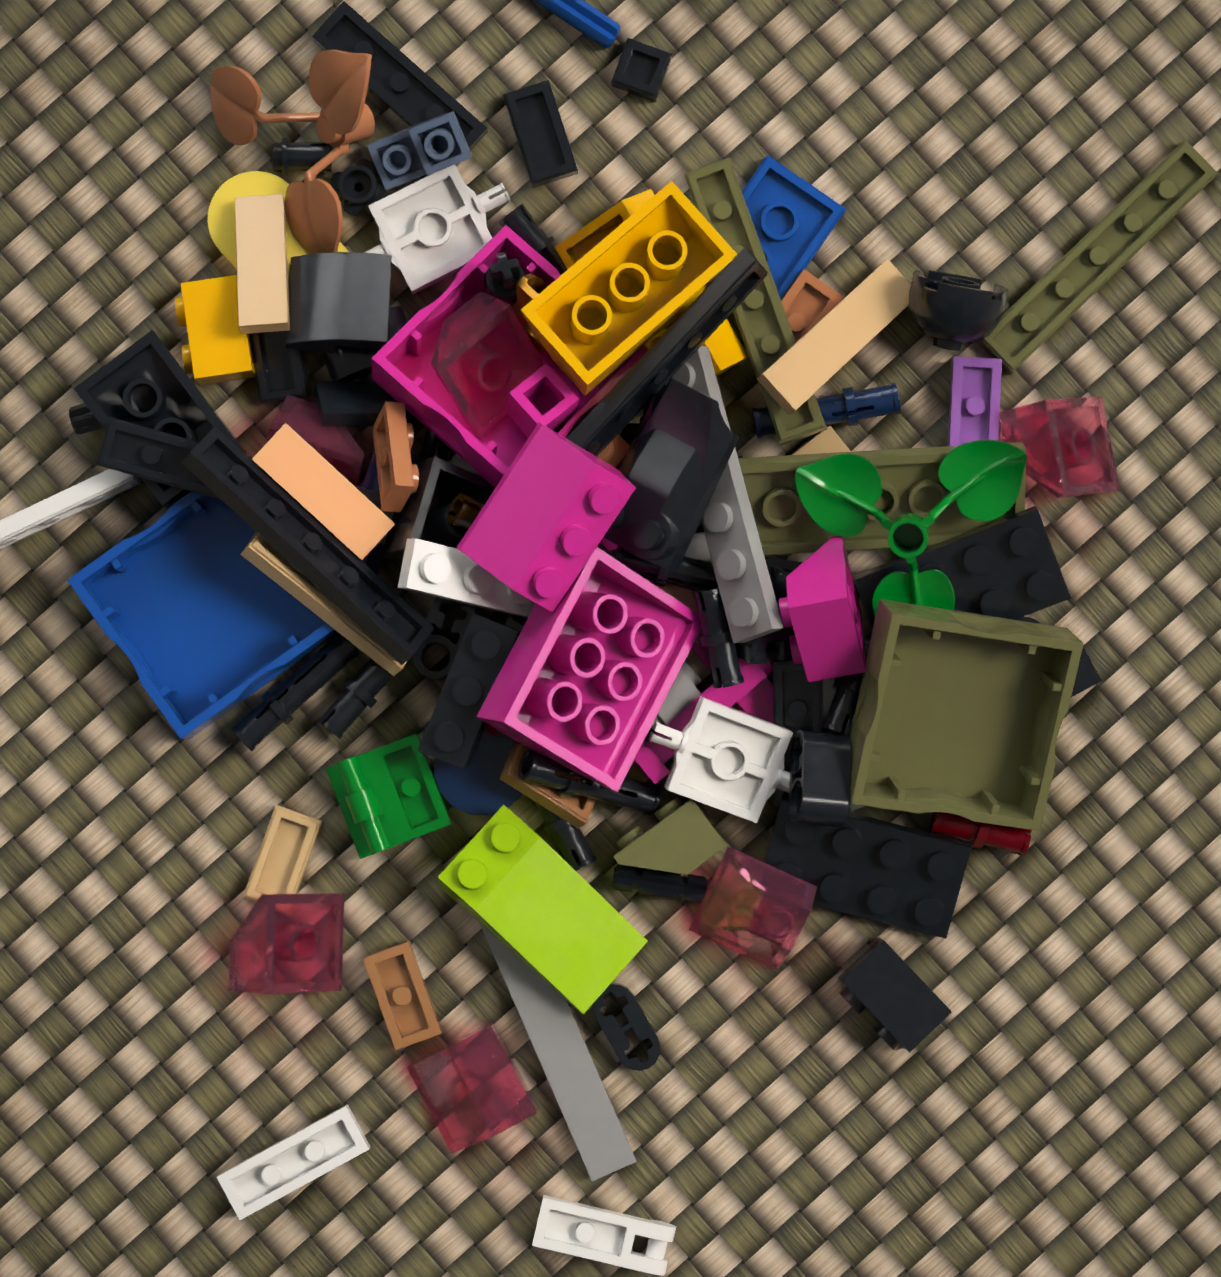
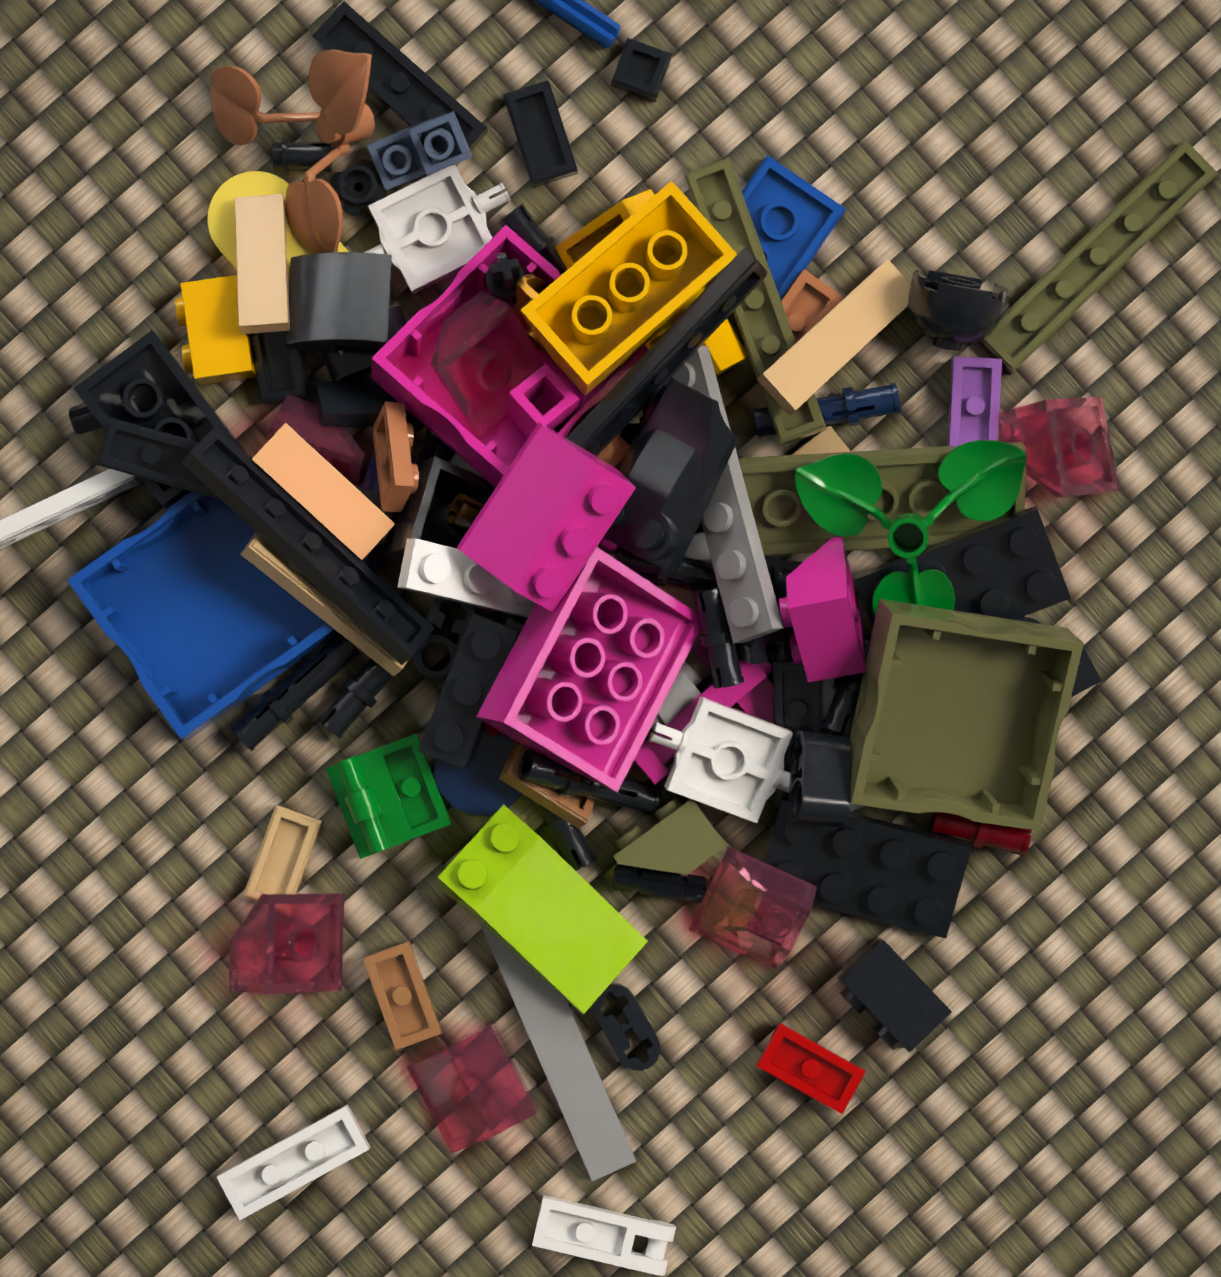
(810, 1068): none -> red plate

